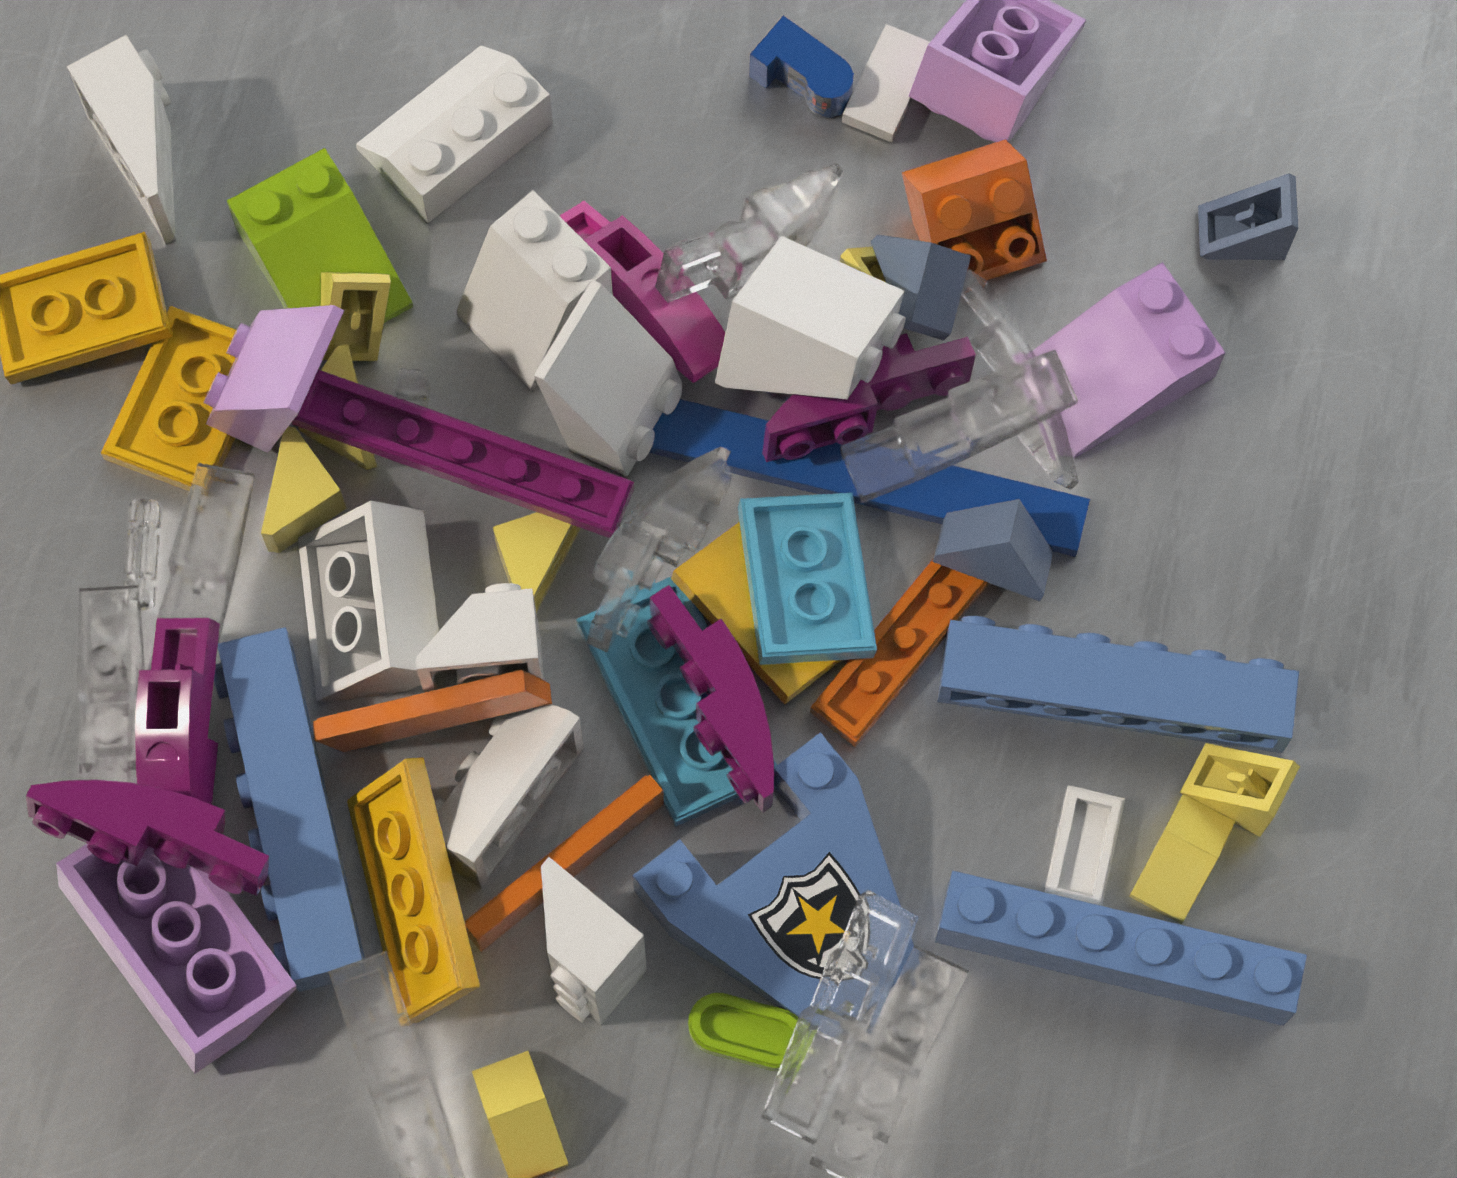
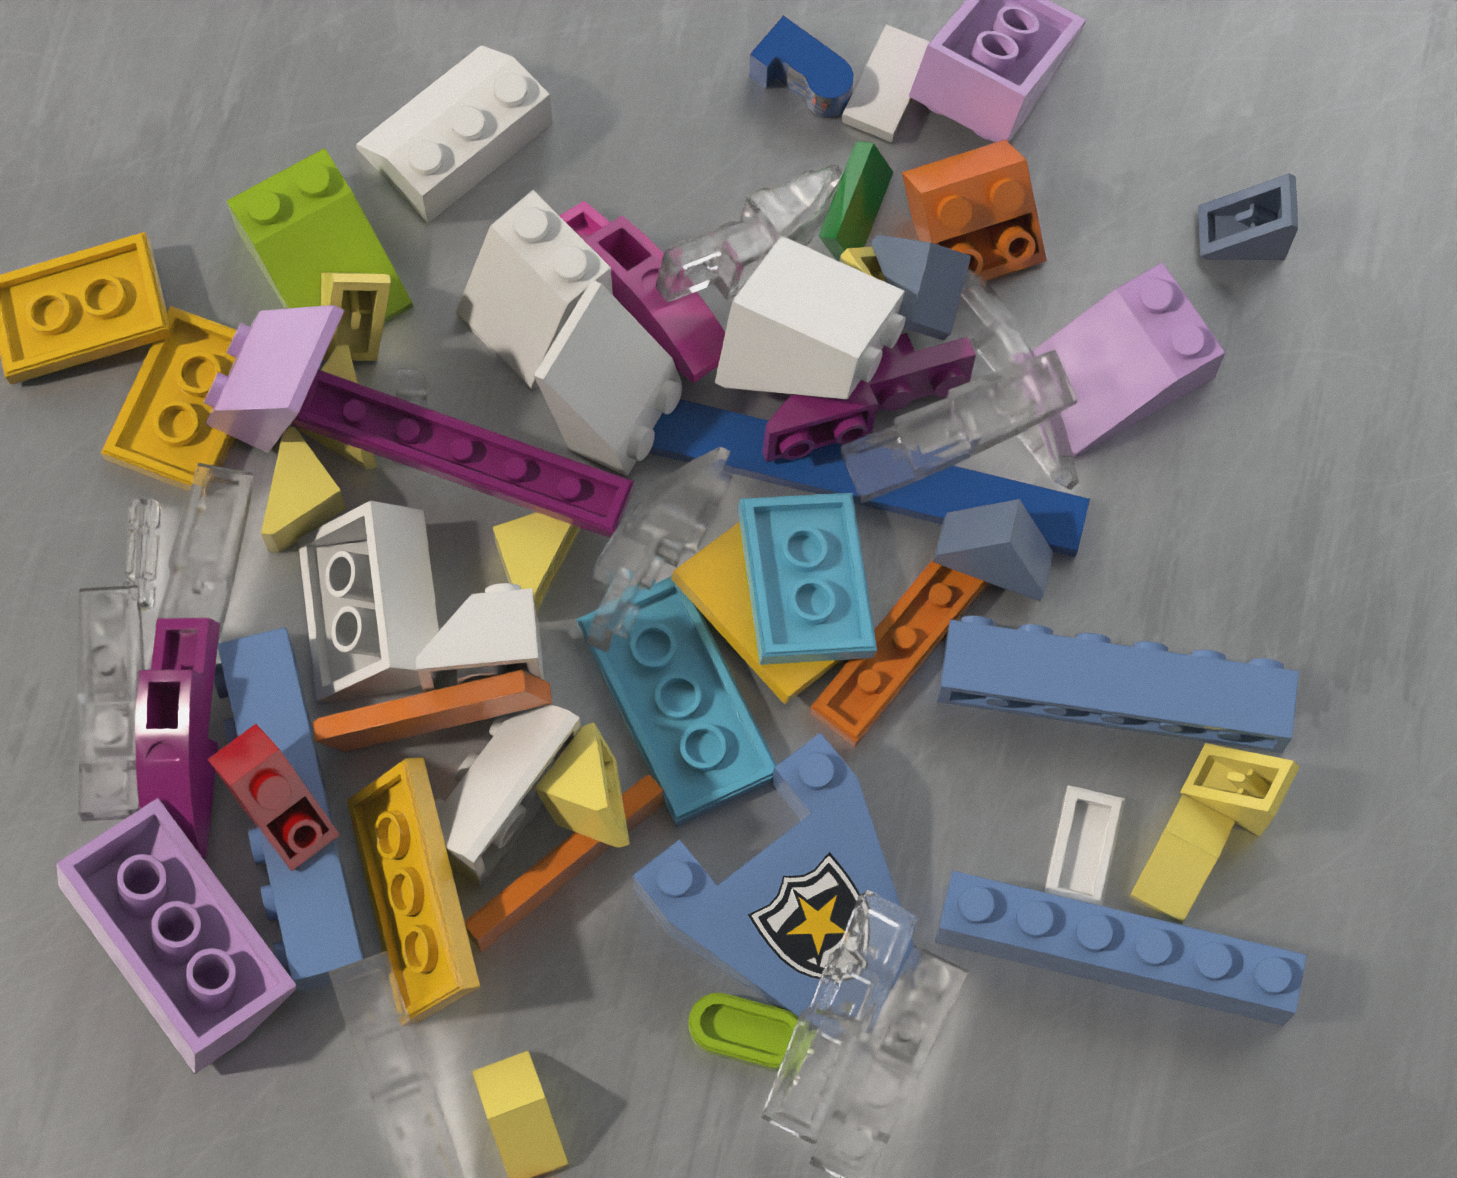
(127, 110): white slope -> none
(127, 817): magenta slope -> none
(273, 796): none -> red slope
(585, 790): none -> light yellow slope
(589, 947): white slope -> none
(733, 712): magenta slope -> none
(856, 200): none -> green tile

